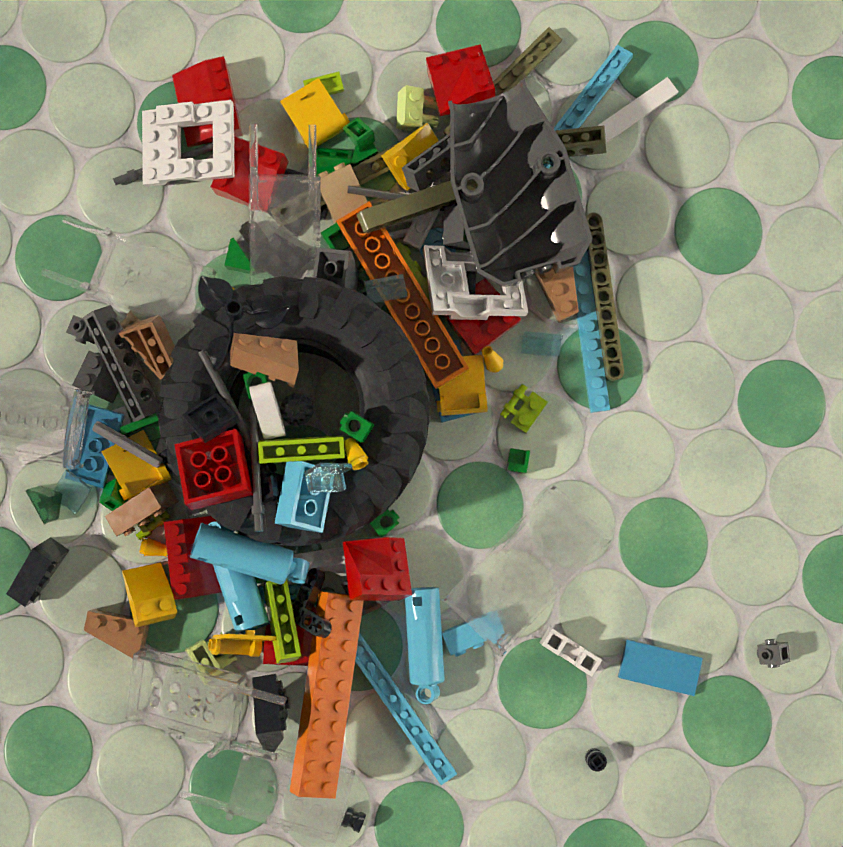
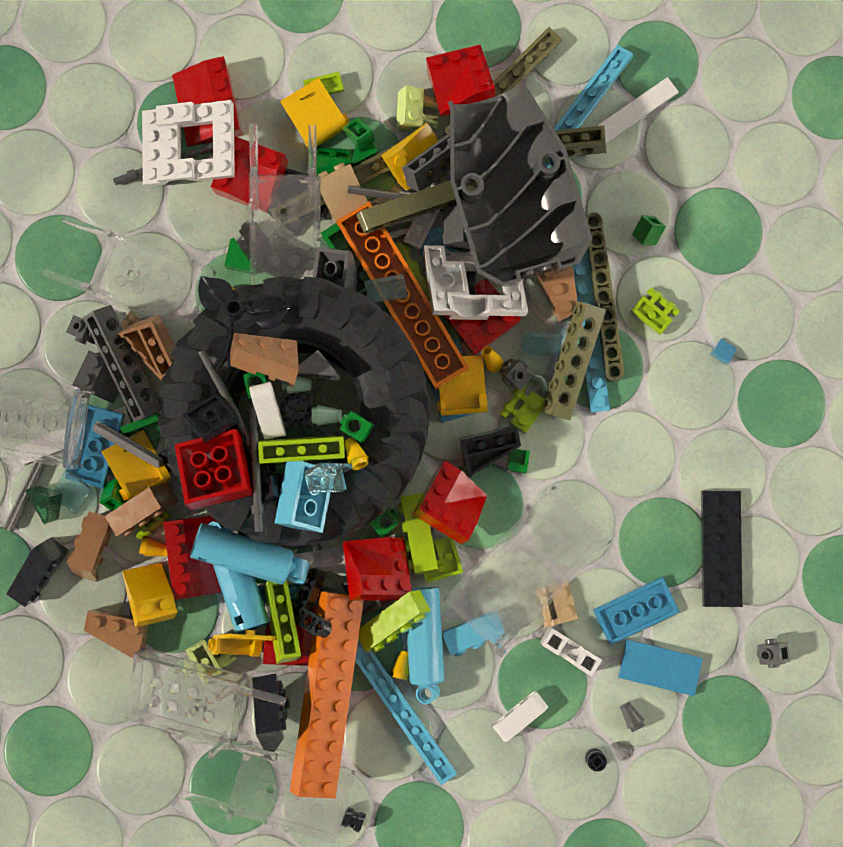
(22, 498): none -> light grey axle
(90, 546): none -> medium nougat wedge
(301, 385): none -> sand green cone
(317, 368): none -> dark grey slope
(325, 415): none -> sand green cone
(393, 621): none -> lime brick
(401, 667): none -> yellow cone
(419, 536): none -> lime brick
(448, 561): none -> lime plate
(451, 503): none -> red slope
(487, 447): none -> black wedge
(515, 373): none -> dark grey brick
(520, 716): none -> white beam
(542, 381): none -> sand green arm
(563, 607): none -> tan plate
(581, 353): none -> olive brick
(632, 717): none -> dark grey cone
(636, 610): none -> dark azure tile
(648, 230): none -> green panel
(651, 314): none -> lime plate
(721, 549): none -> black plate
(723, 351): none -> dark azure slope

